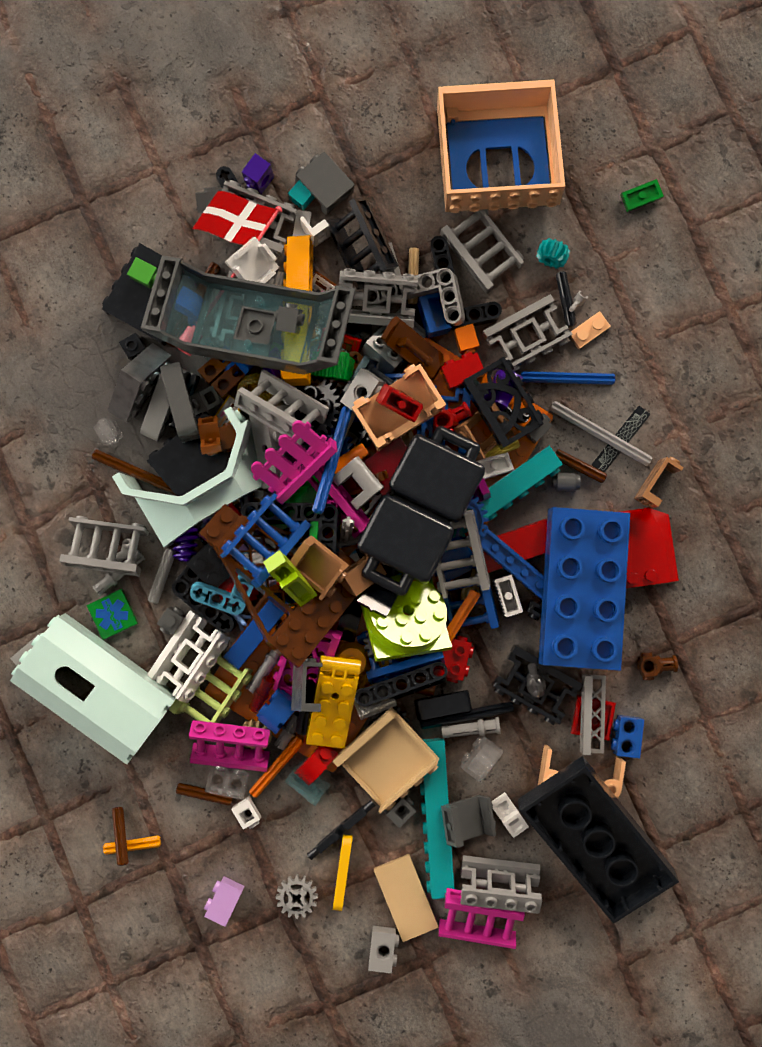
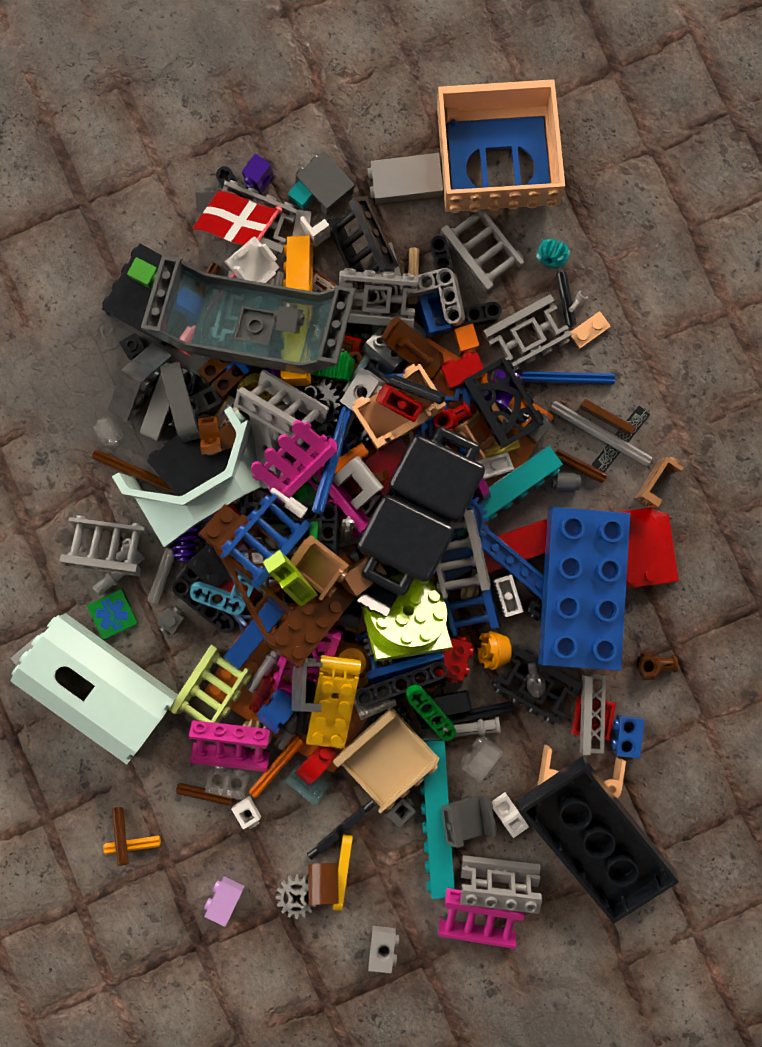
(178, 648): white fence -> none
(291, 504): none -> white axle
(323, 884): none -> reddish brown brick
(406, 178): none -> light grey brick
(406, 897): tan tile -> none
(417, 389): none -> black axle
(430, 713): none -> green beam
(462, 613): orange axle -> none
(494, 650): none -> light orange cone
(607, 417): none -> reddish brown tile
(642, 195): green plate -> none

